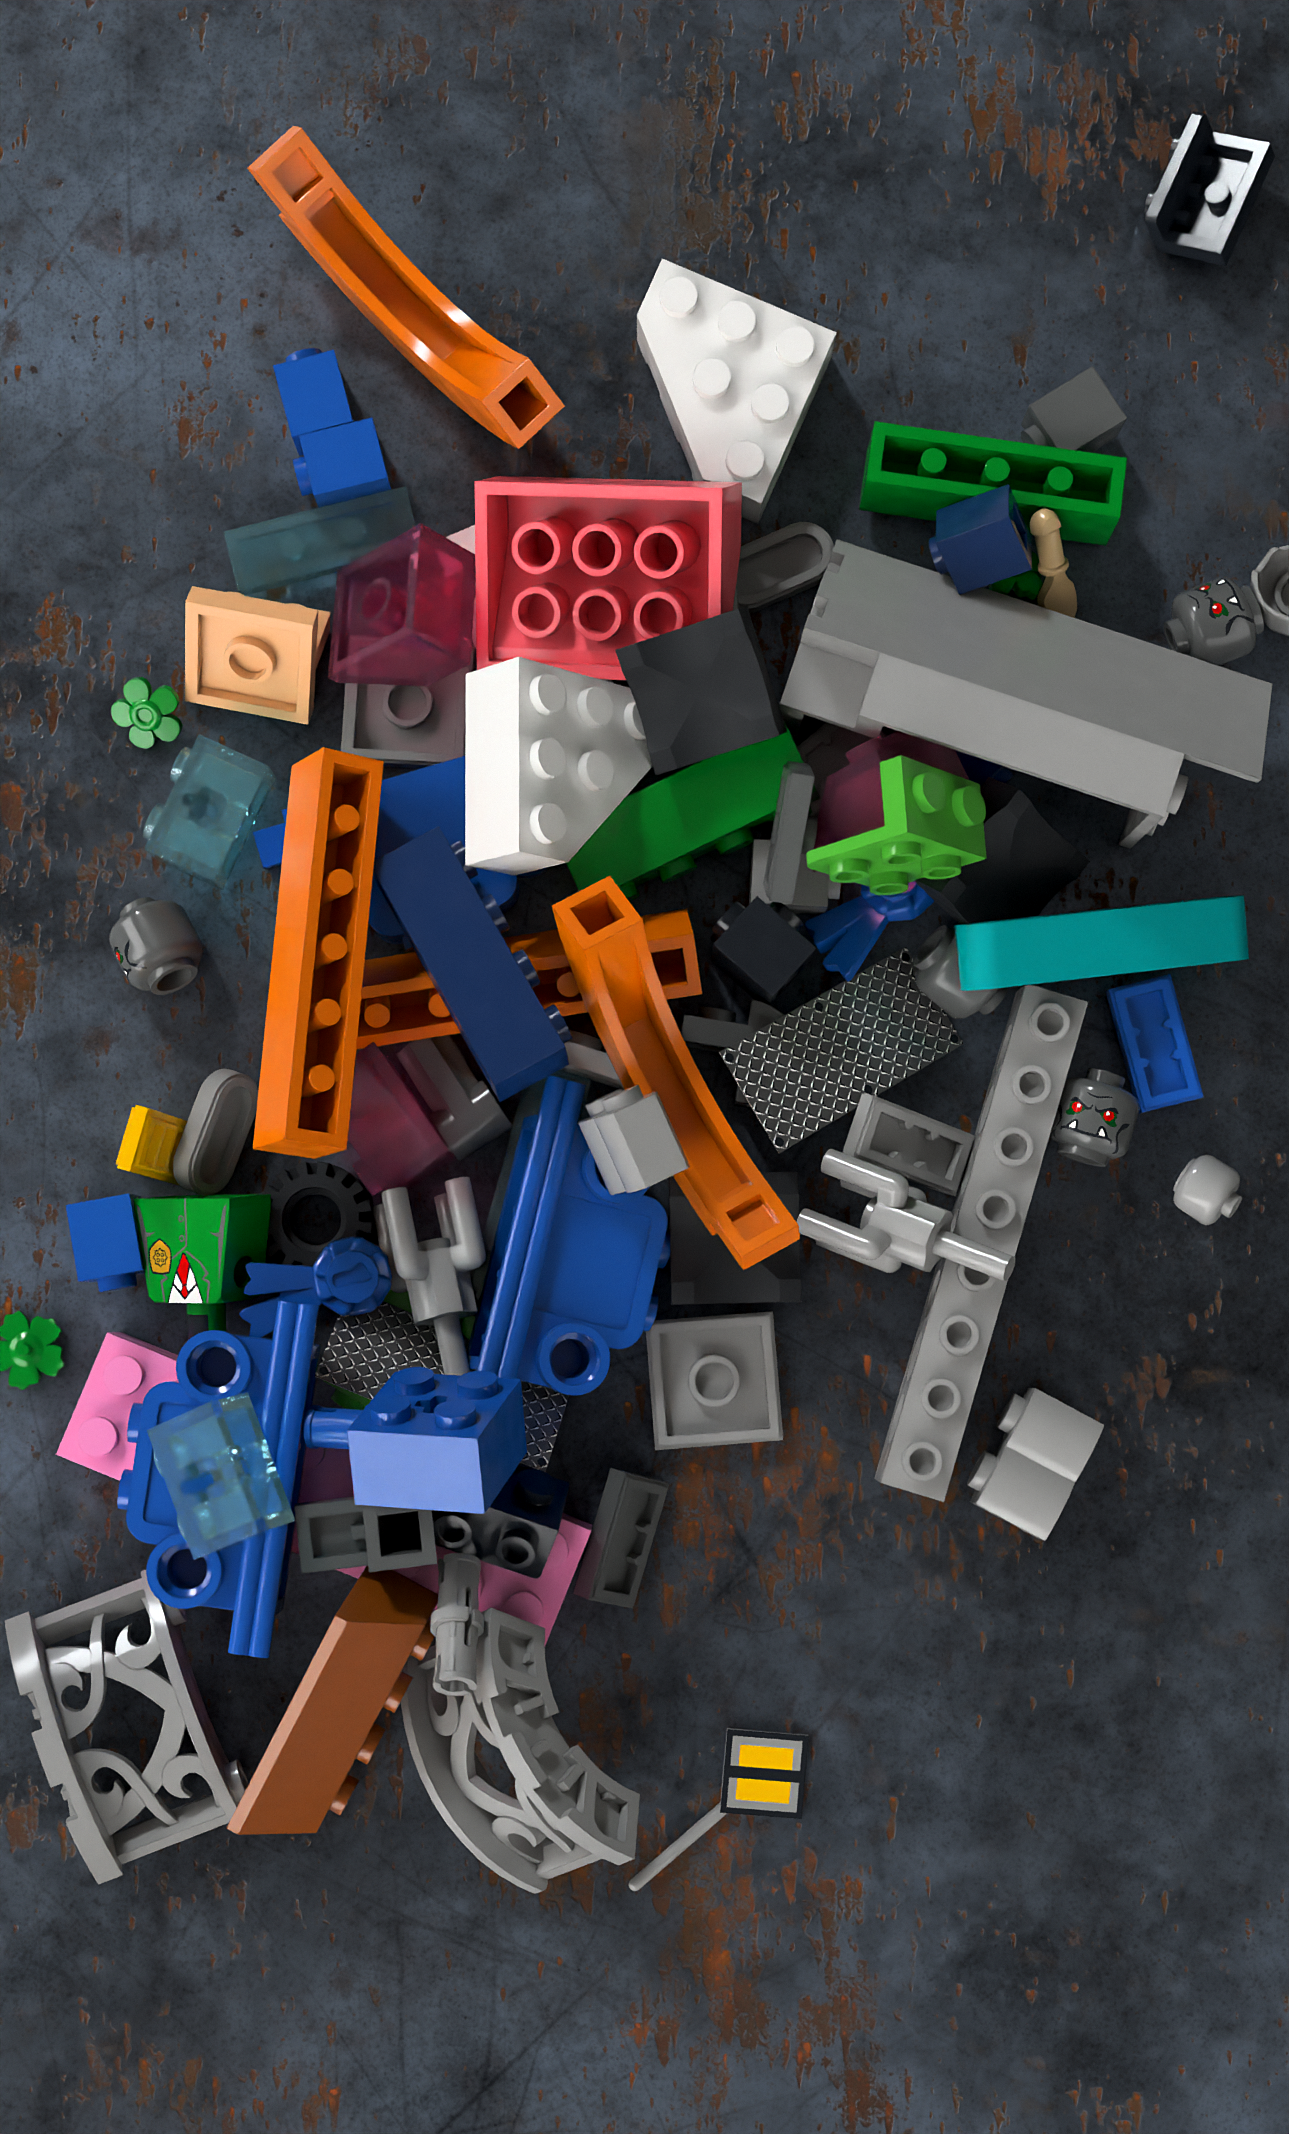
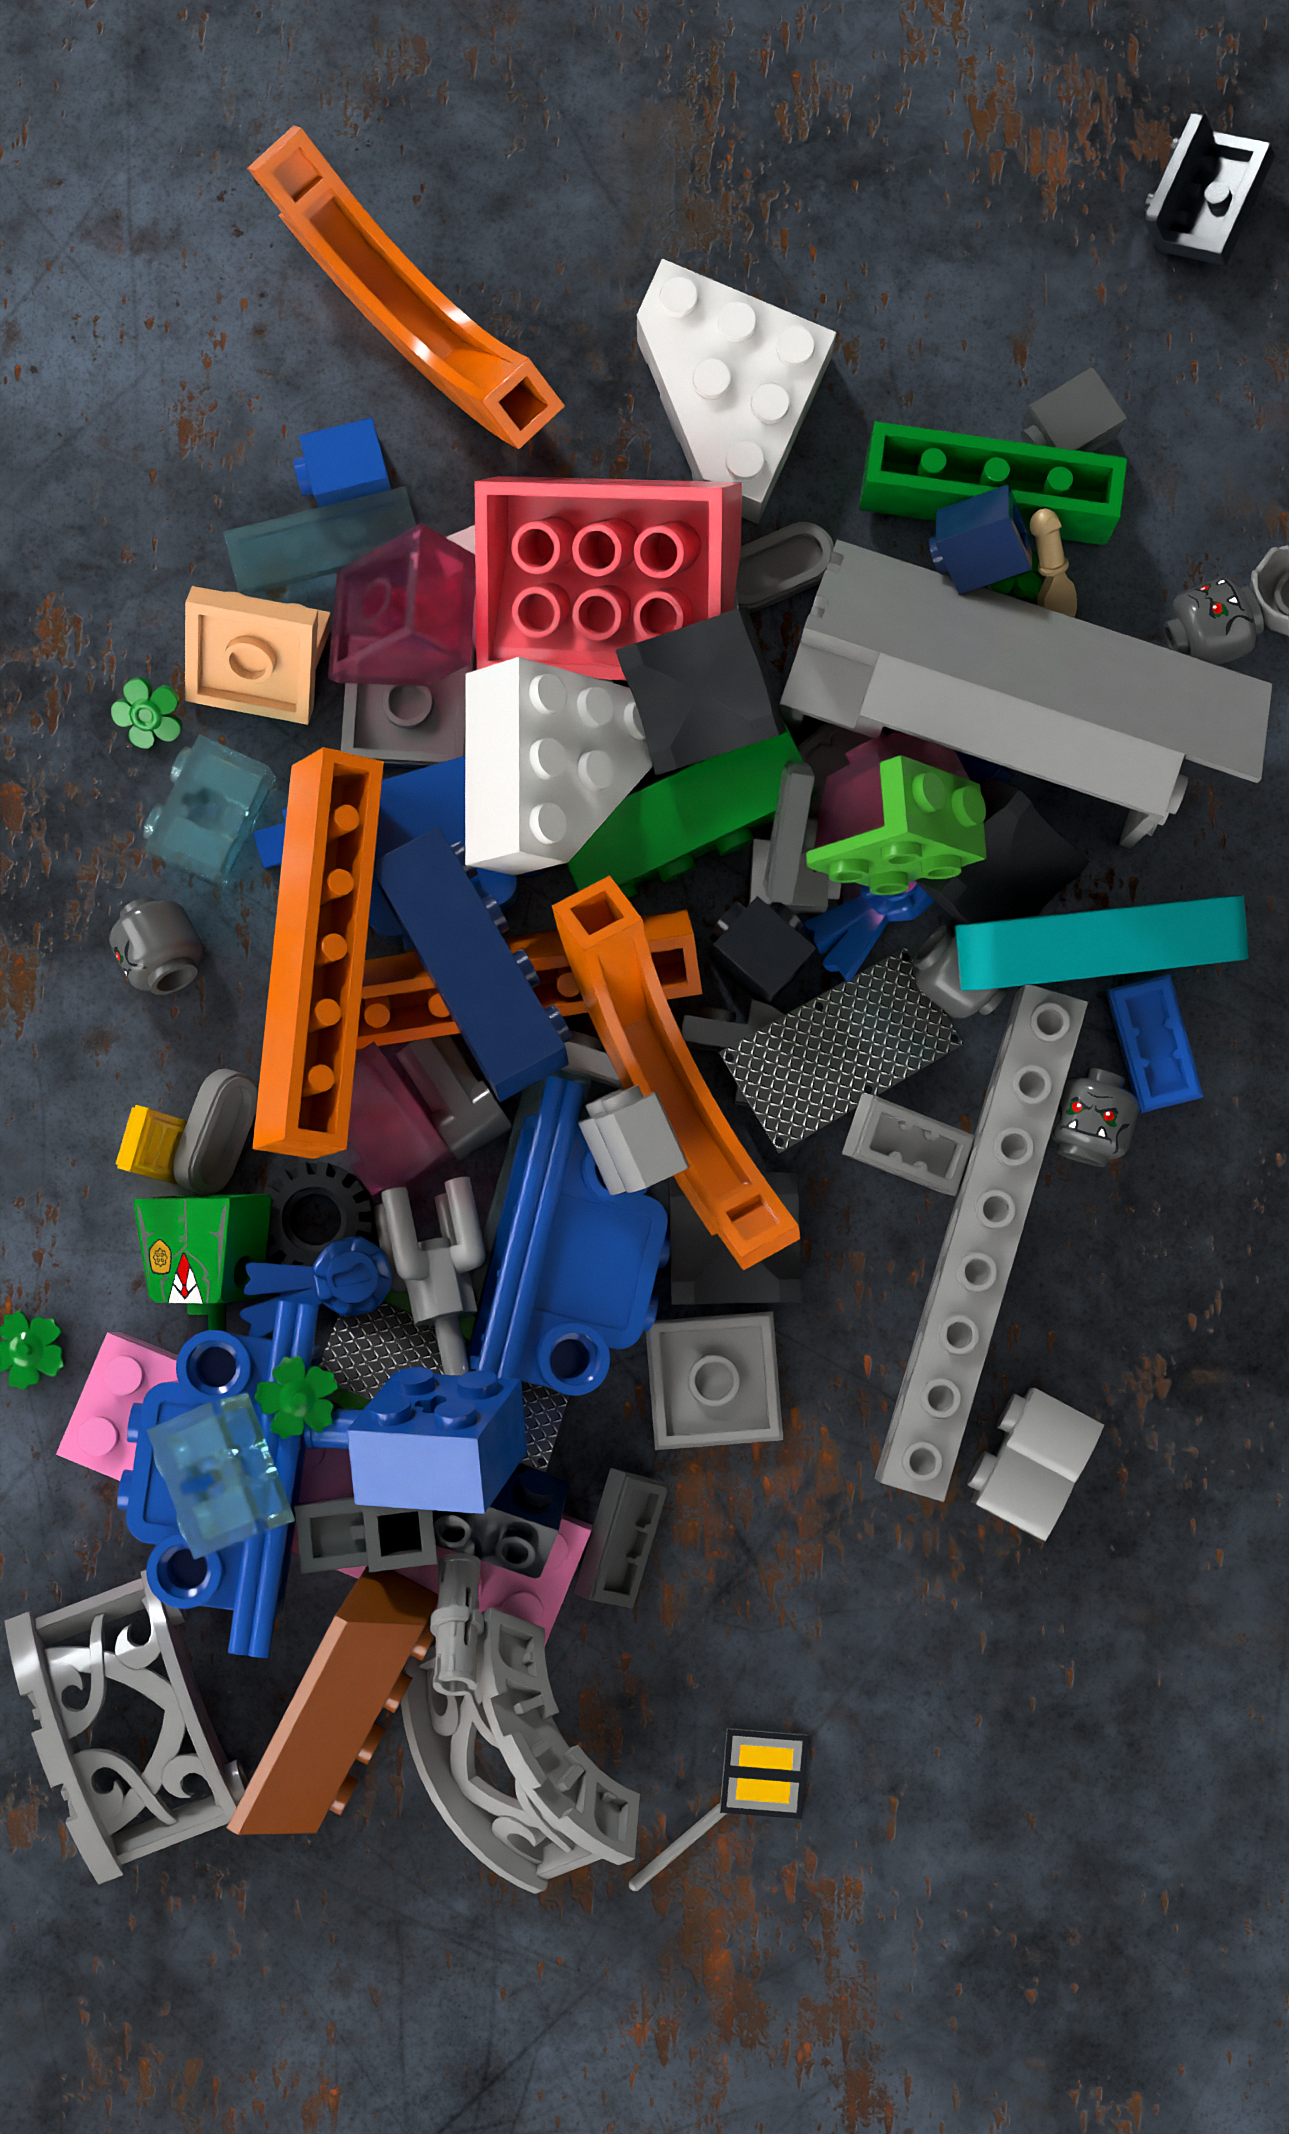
(106, 1241): blue brick -> none
(296, 1397): none -> green plant
(312, 392): blue brick -> none
(895, 1225): light grey plant -> none
(1207, 1190): light grey piece -> none

